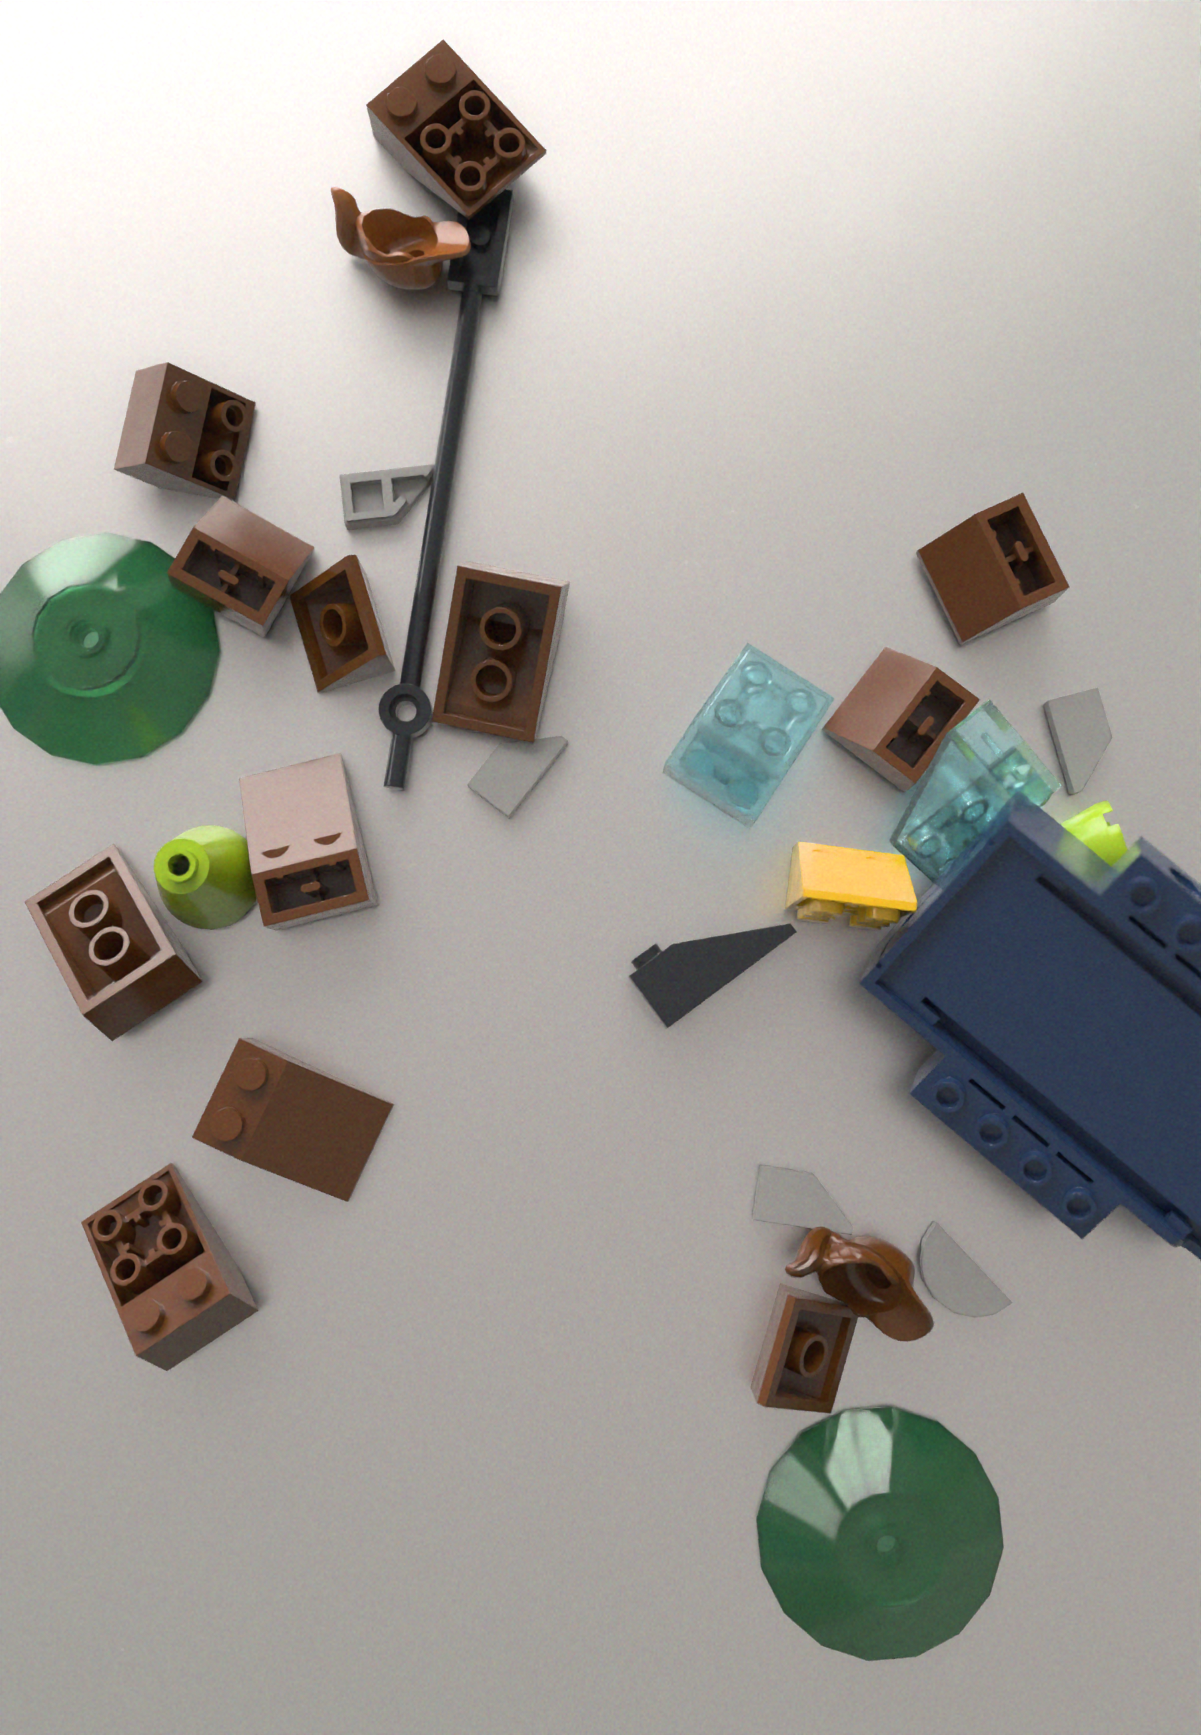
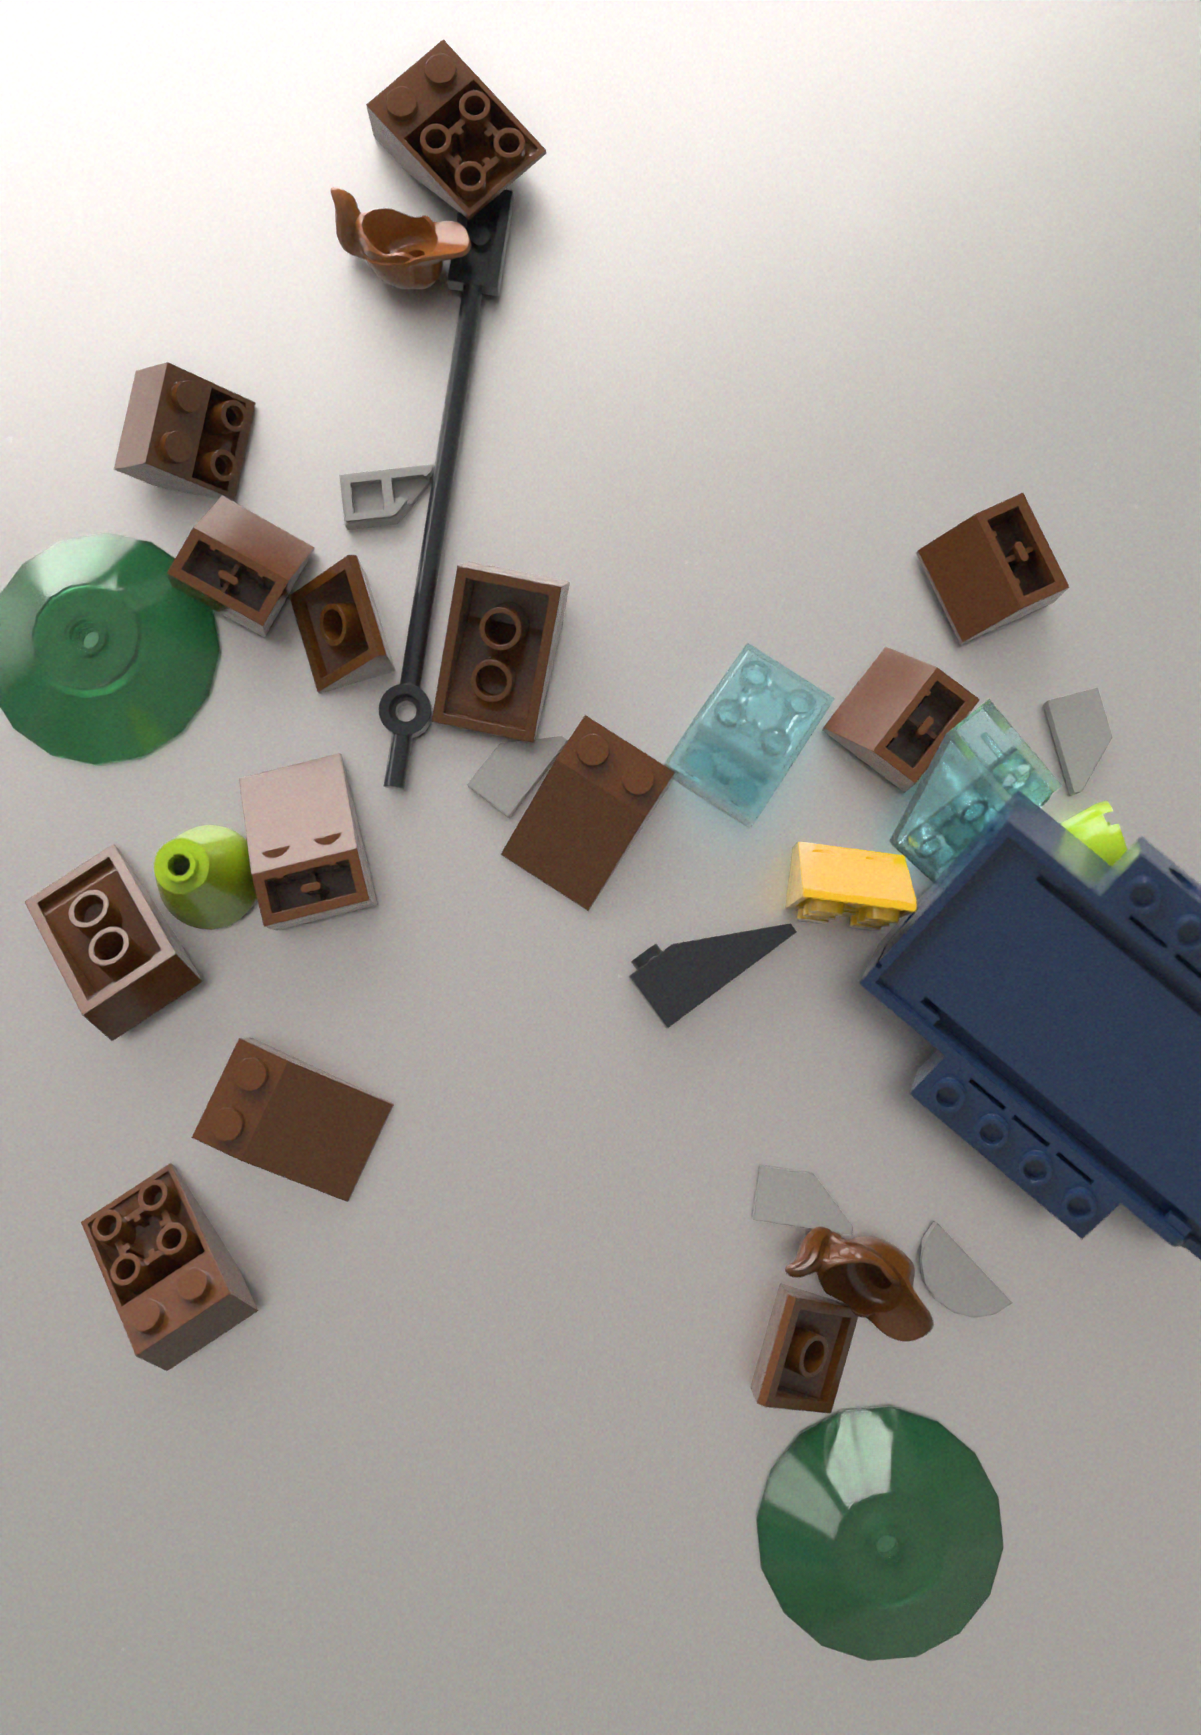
(587, 812): none -> reddish brown slope

